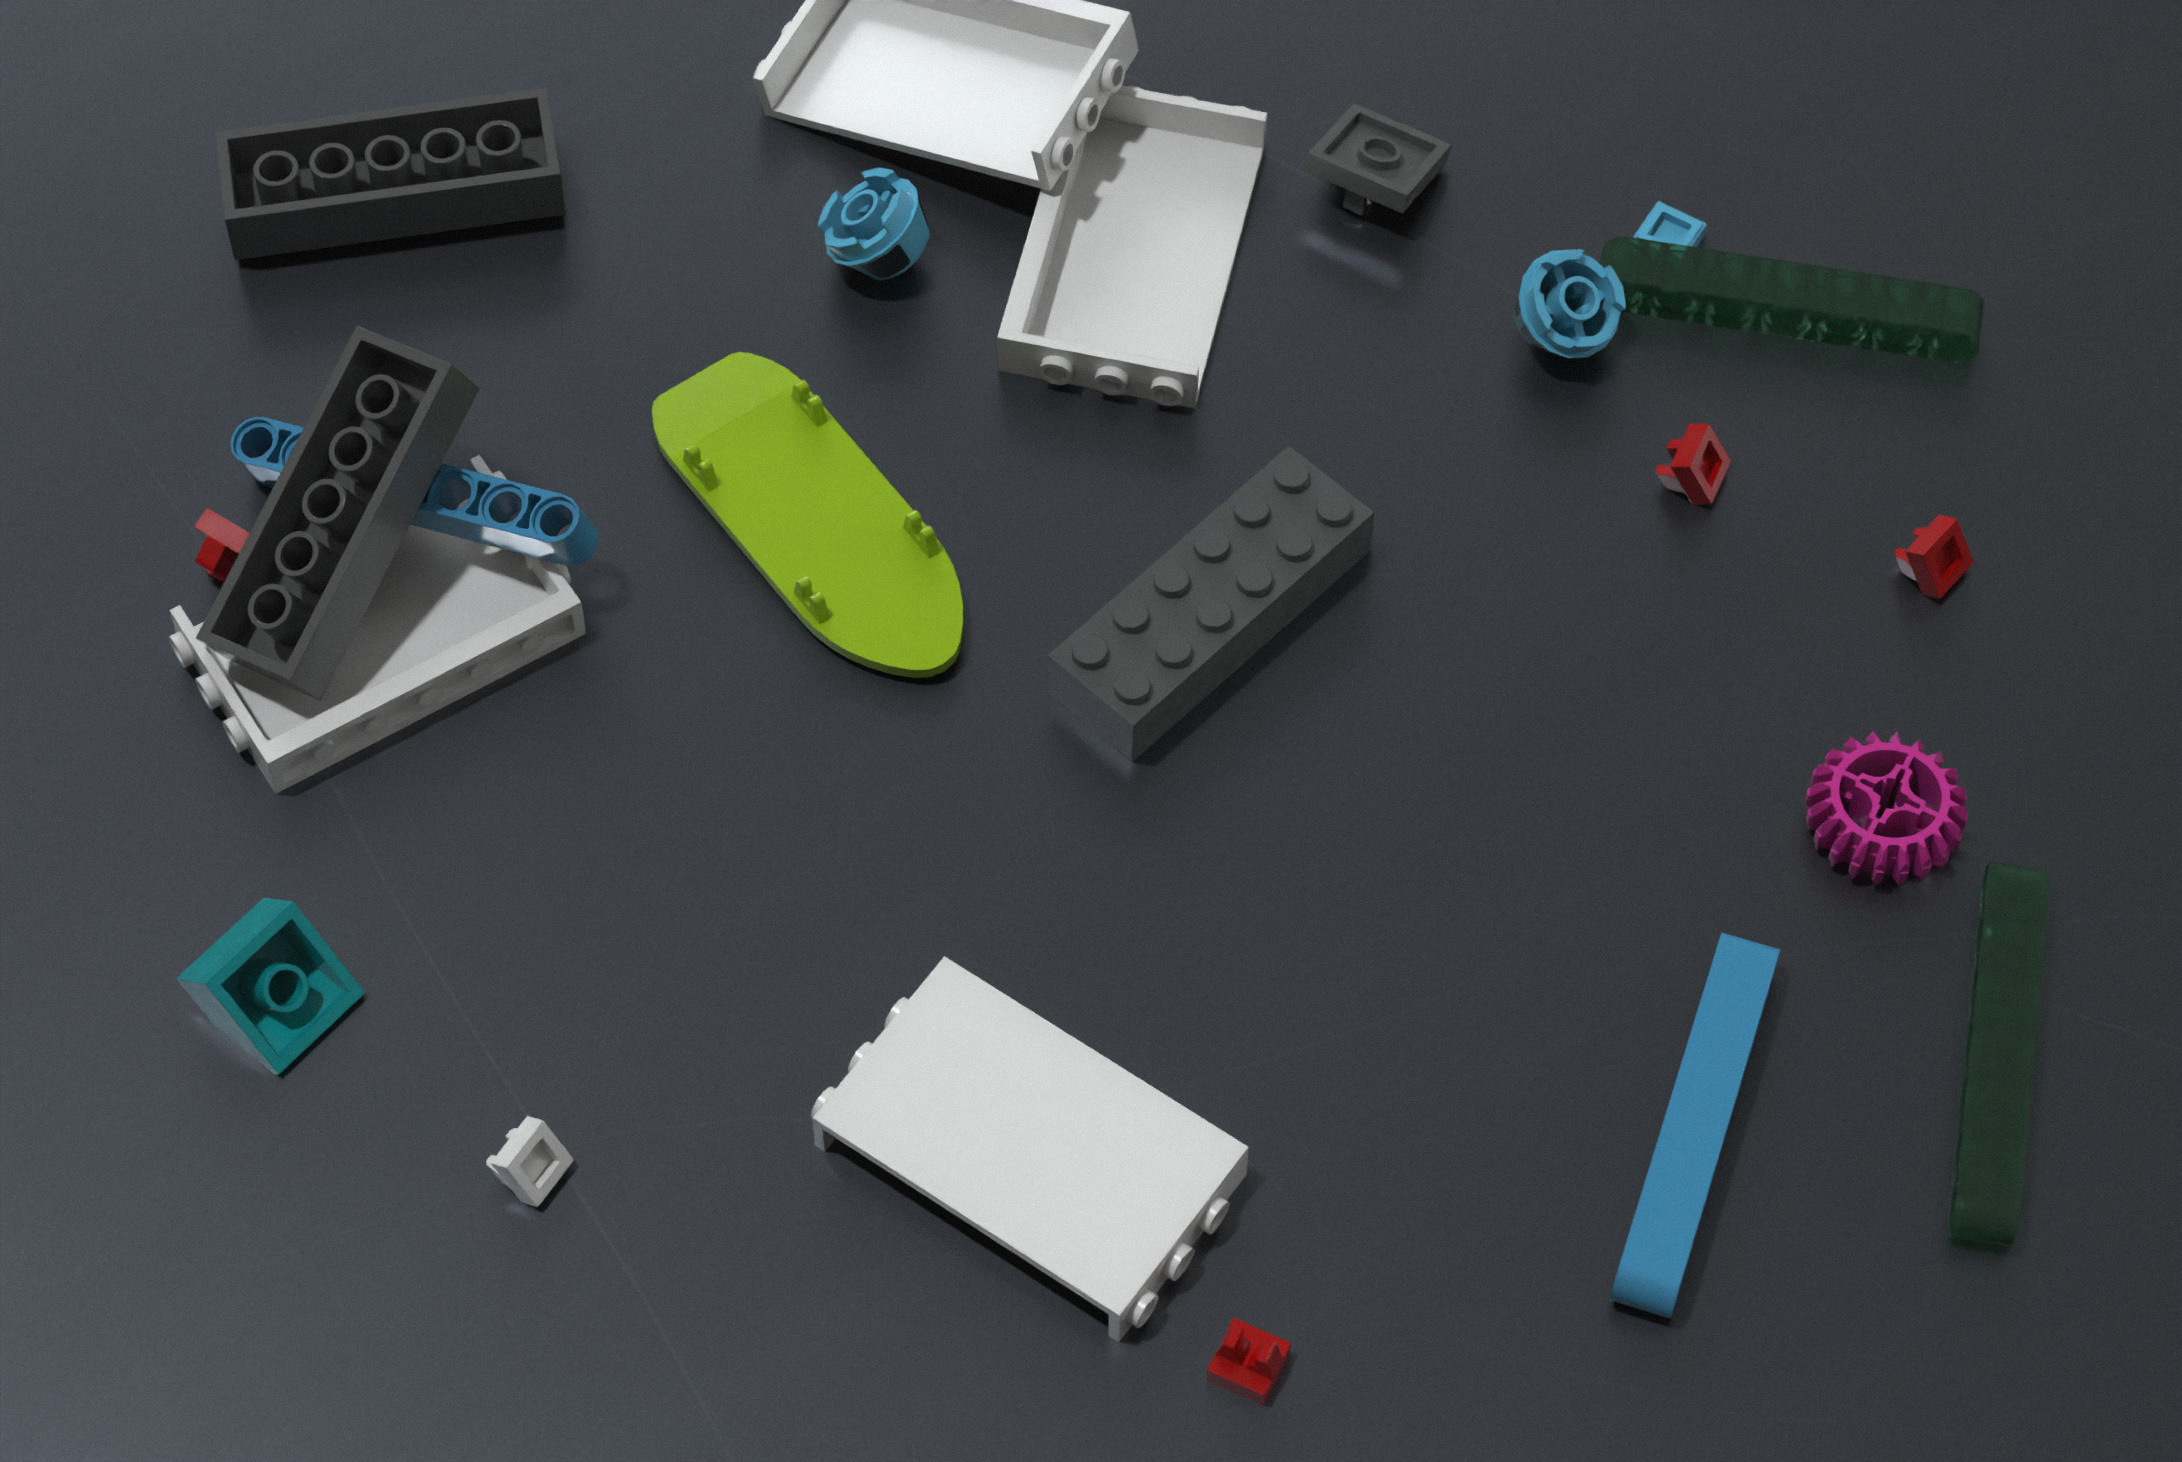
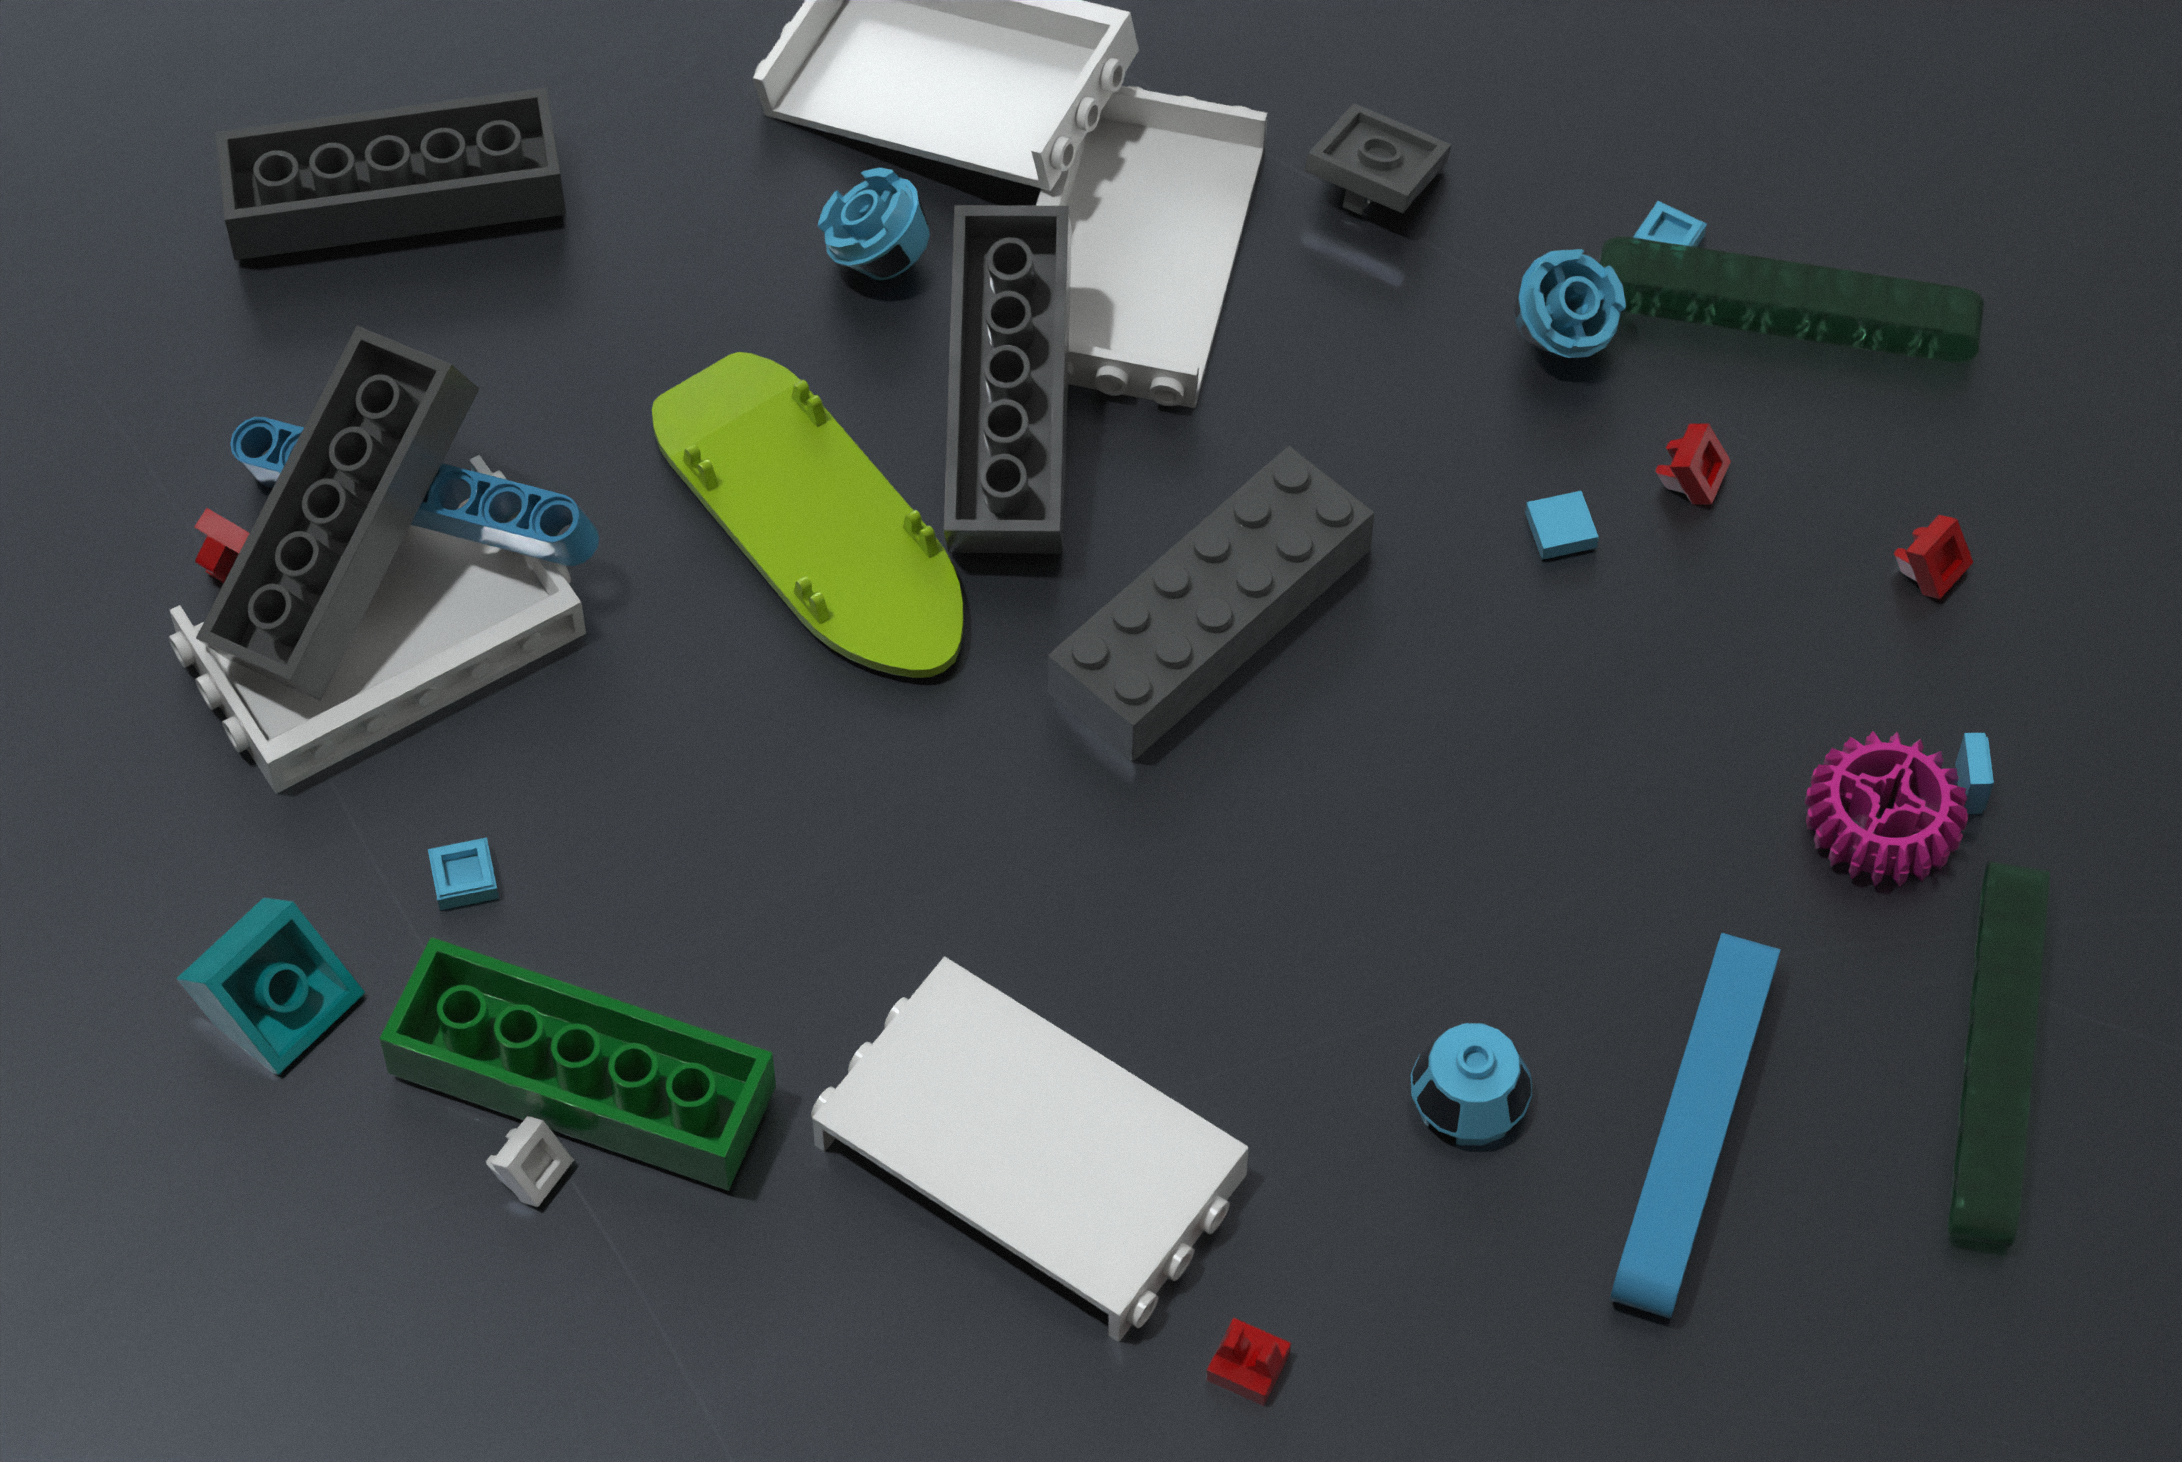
(463, 873): none -> medium azure tile
(579, 1063): none -> green brick
(1008, 379): none -> dark grey brick
(1471, 1084): none -> medium azure cone
(1561, 525): none -> medium azure tile
(1975, 771): none -> medium azure tile

